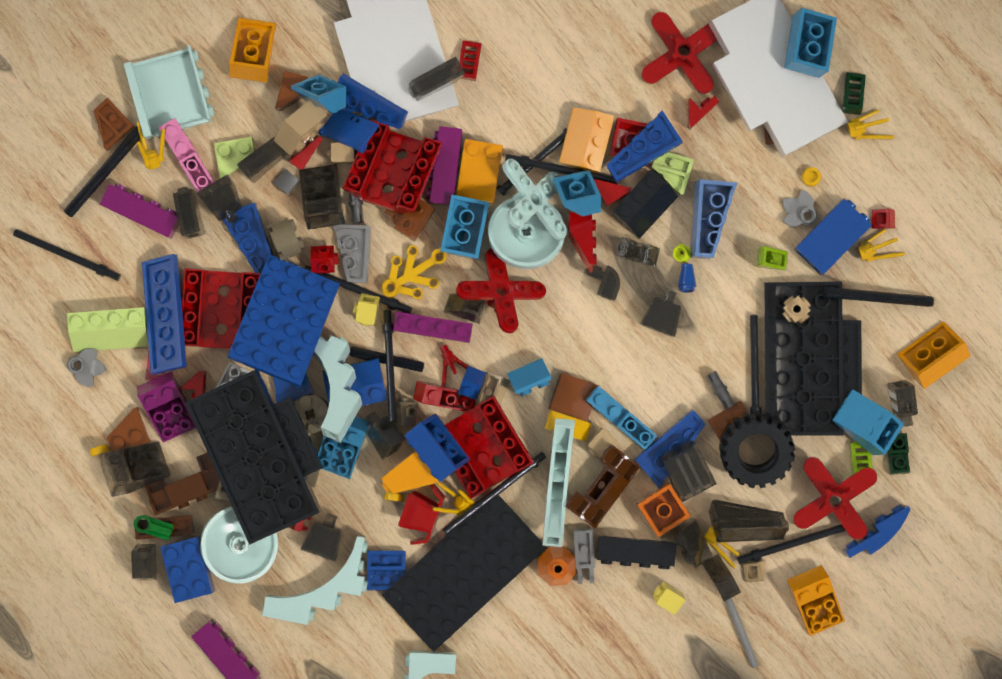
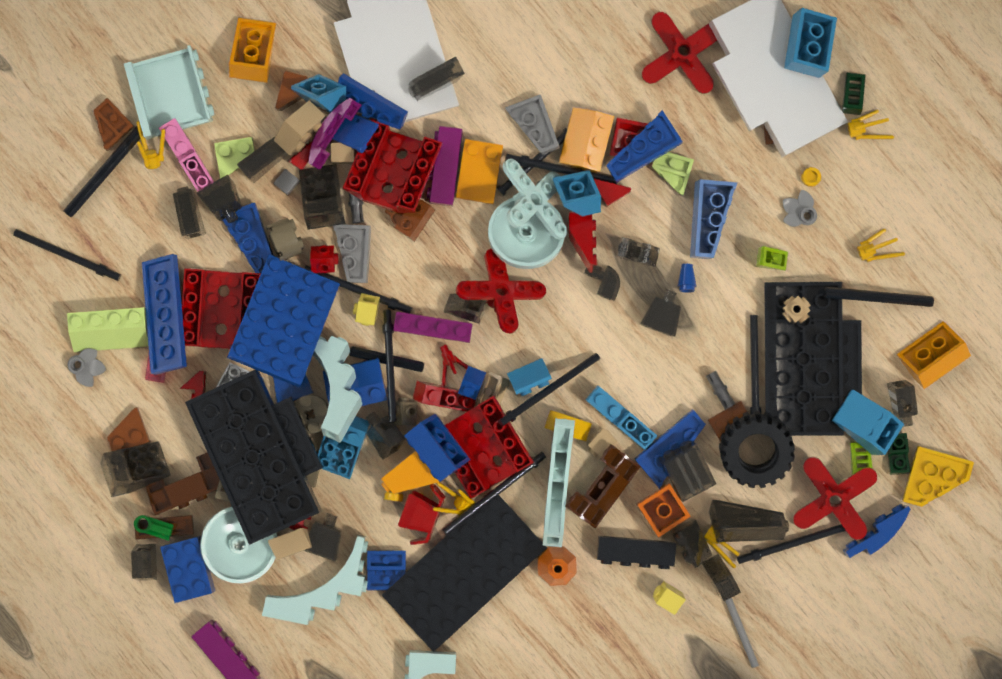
(99, 450): yellow tile -> none
(140, 211): magenta brick -> none
(166, 406): magenta slope -> none
(290, 543): none -> tan slope
(329, 127): none -> magenta slope
(410, 274): yellow plant -> none
(465, 227): dark azure slope -> none
(470, 76): red slope -> none
(511, 415): none -> black bar
(535, 123): none -> light grey wing
(571, 397): dark orange slope -> none
(584, 553): light grey hinge -> none
(645, 204): black slope -> none
(677, 253): neon yellow plate -> none
(695, 114): red slope -> none
(754, 571): tan slope -> none
(815, 600): light orange slope -> none
(833, 236): blue brick -> none
(883, 219): red slope -> none
(934, 475): none -> yellow plate

